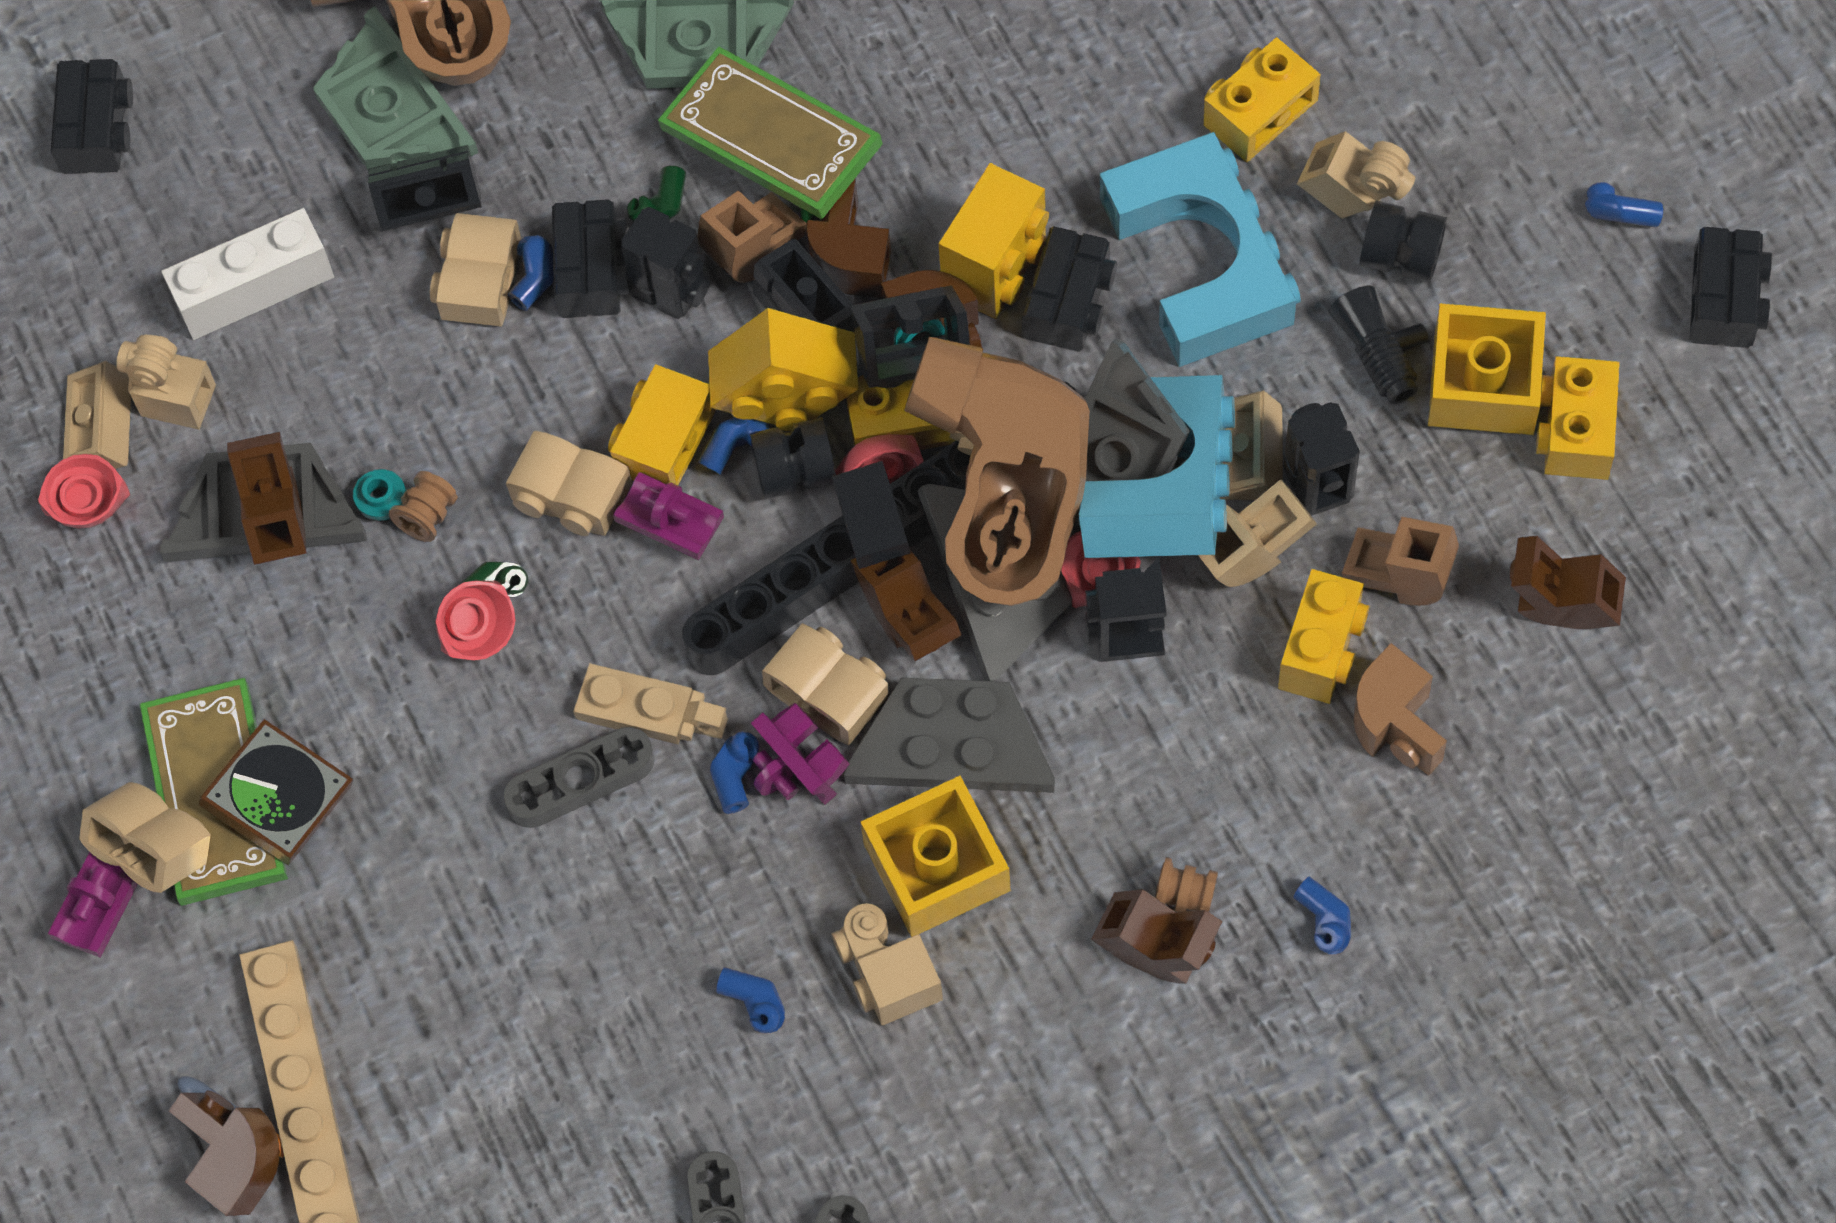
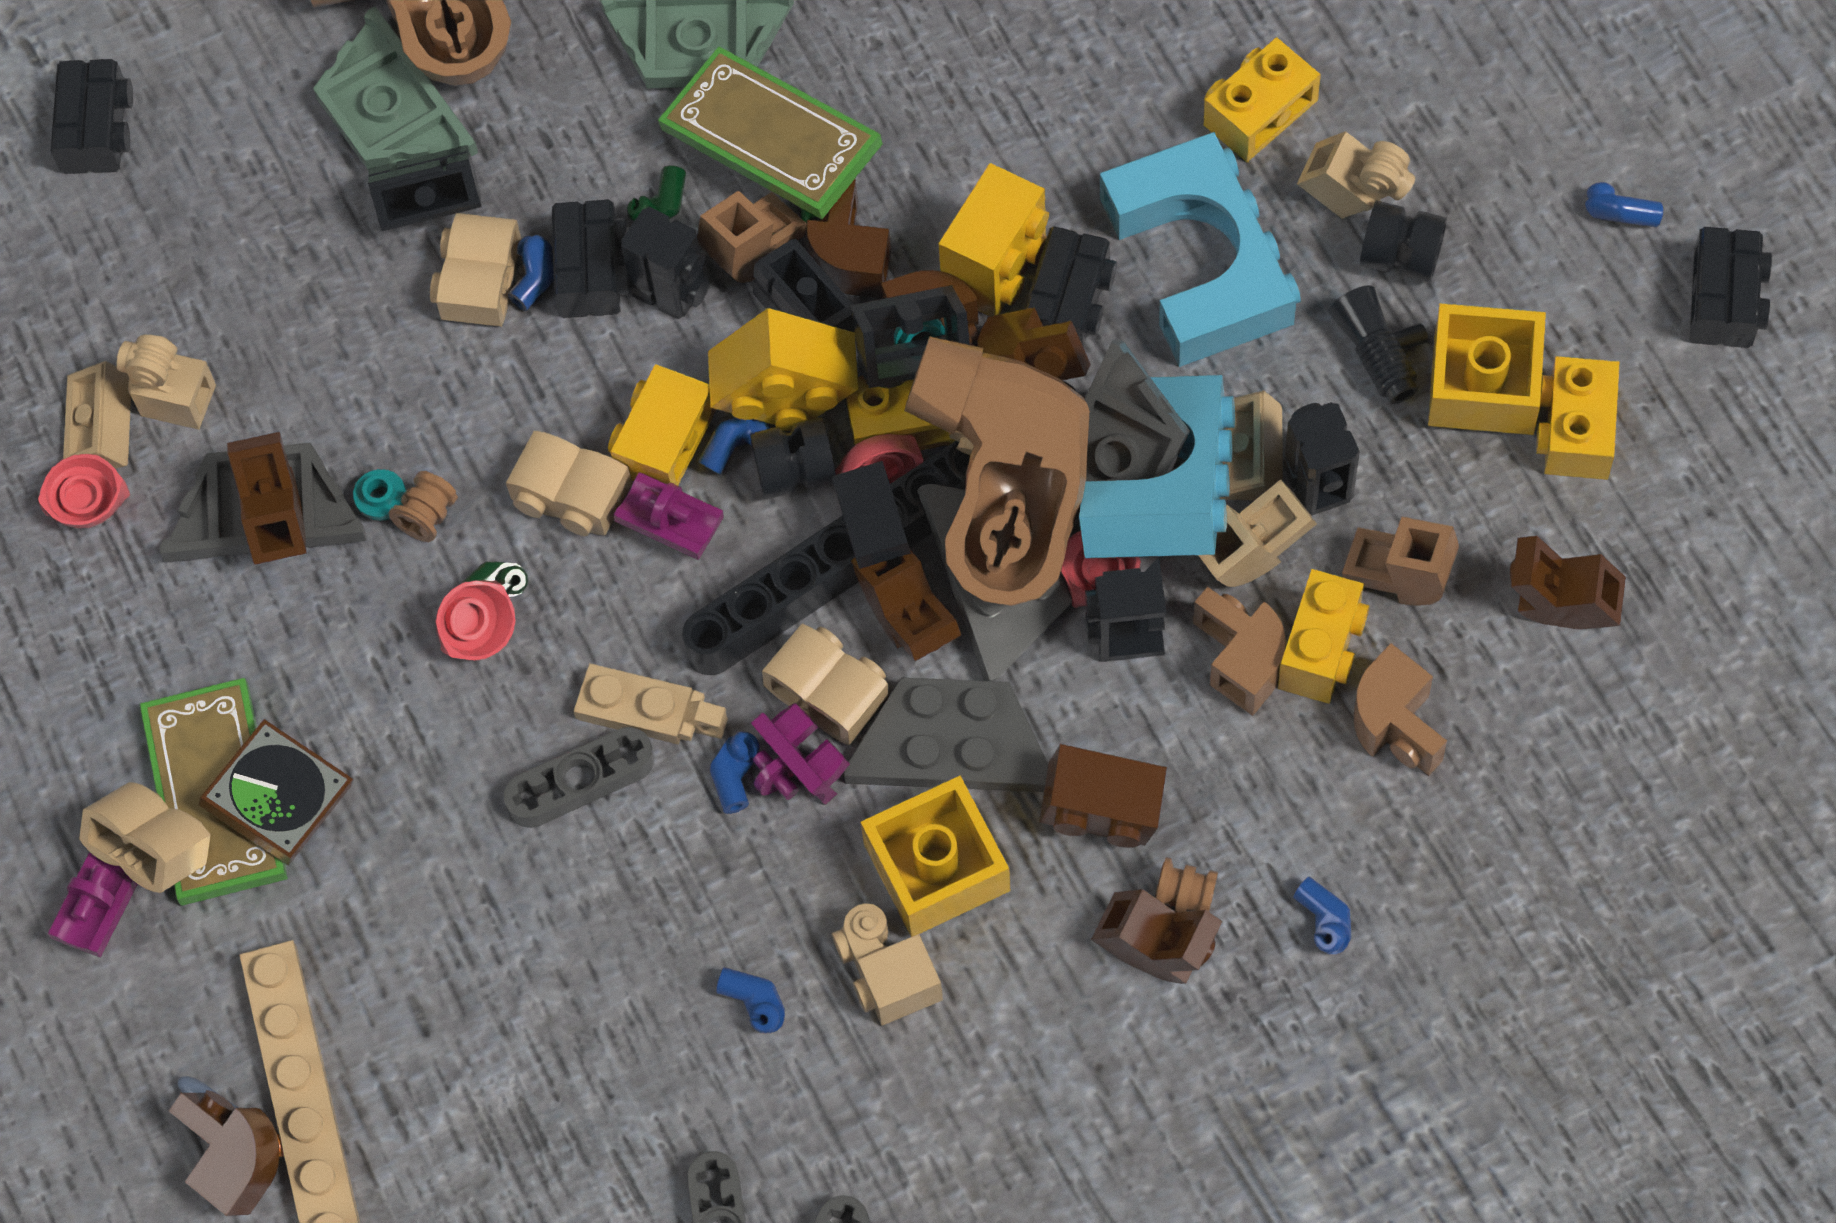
(248, 273): white brick -> none
(1024, 338): none -> reddish brown brick
(1102, 796): none -> reddish brown brick
(1253, 648): none -> medium nougat brick

